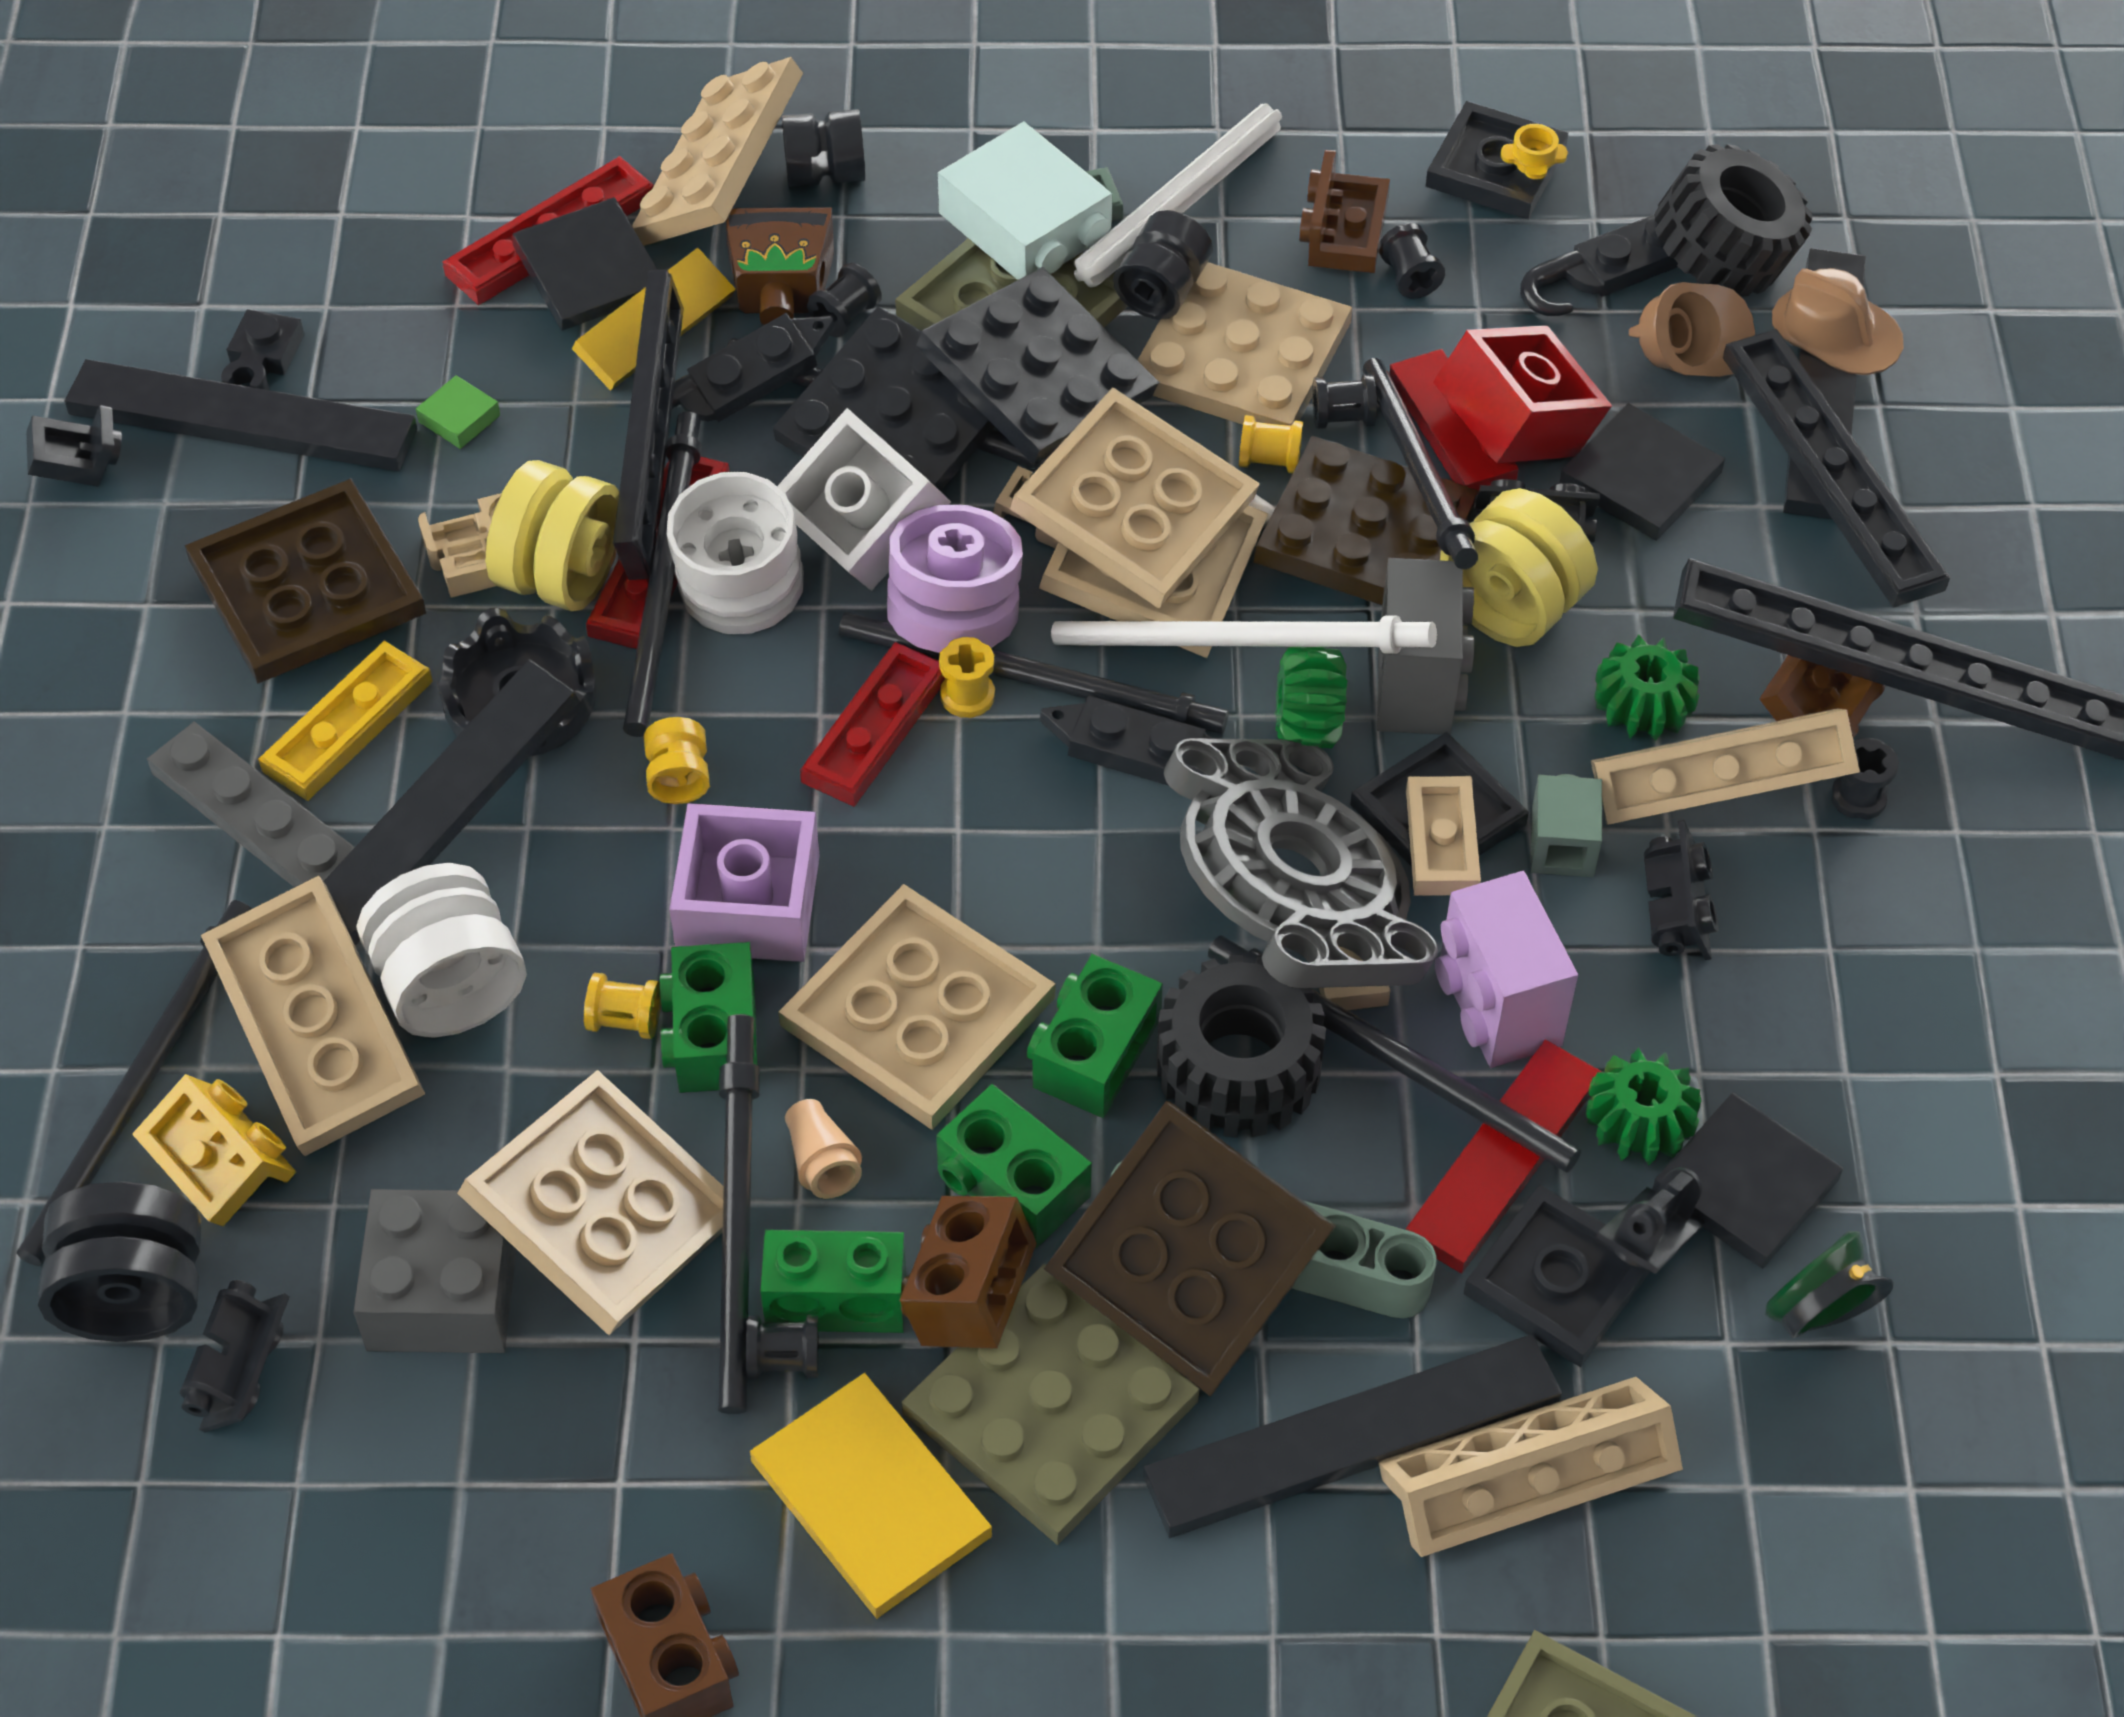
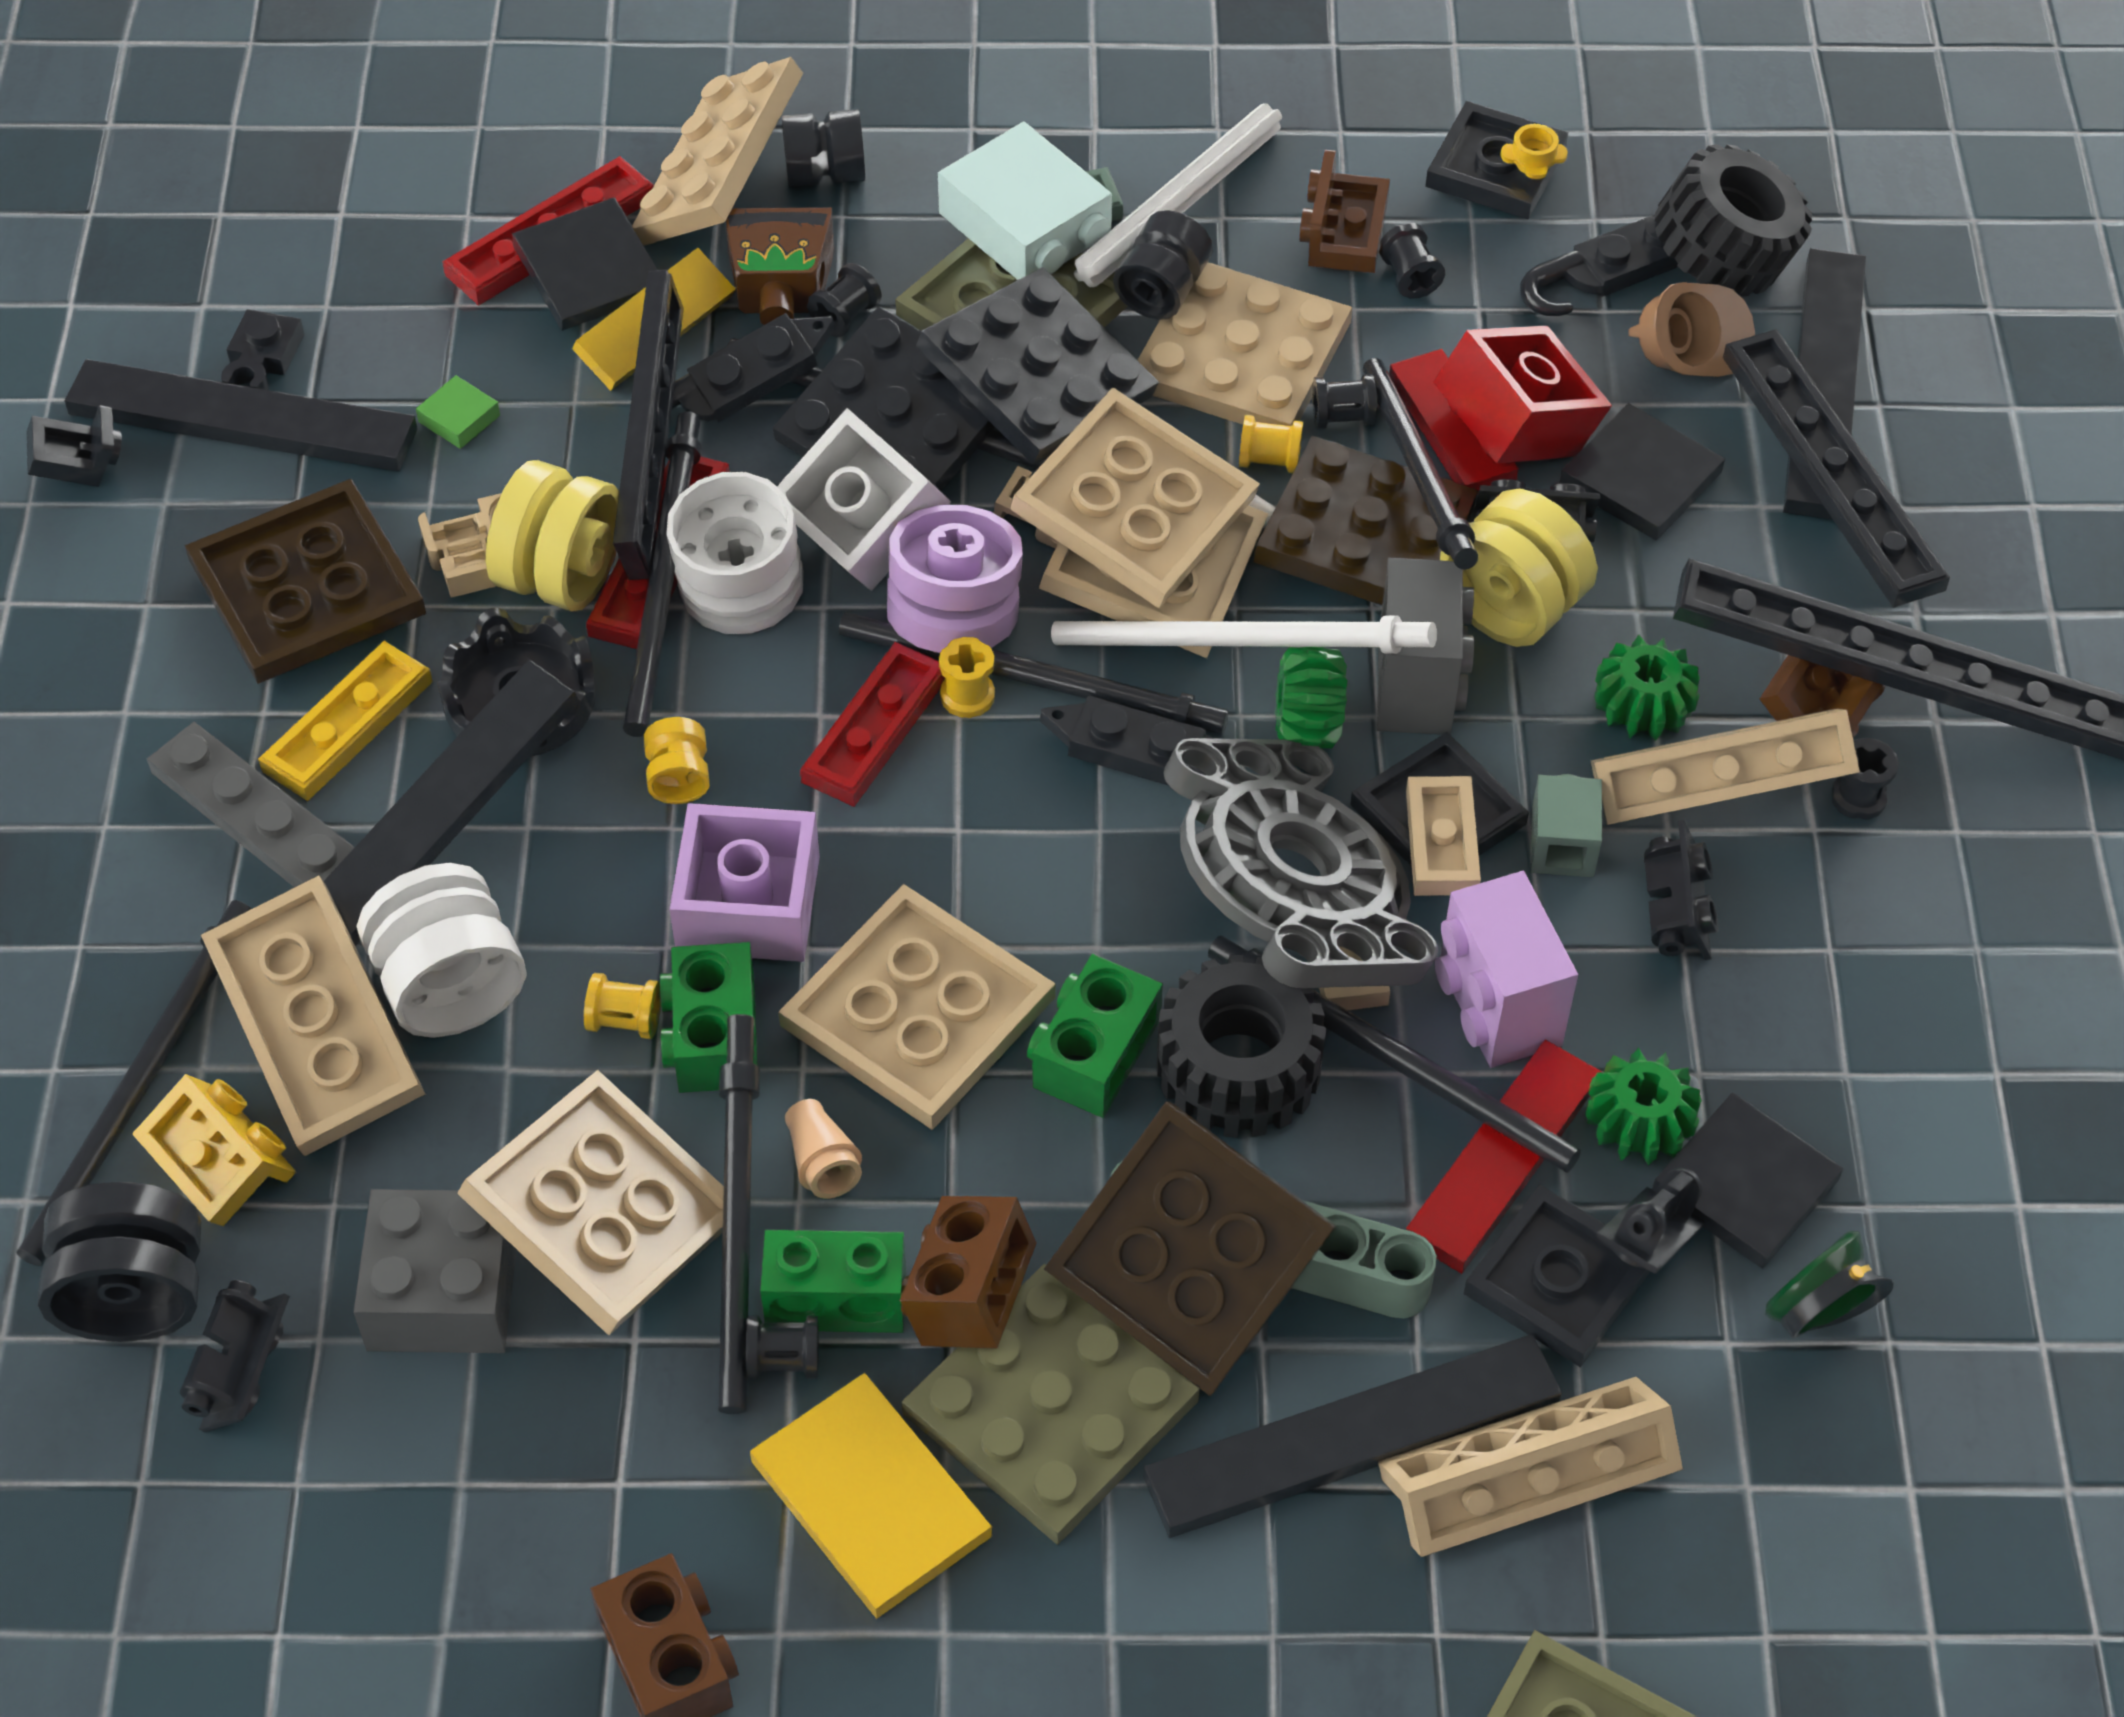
(1024, 1158): green brick -> none
(1837, 323): medium nougat piece -> none

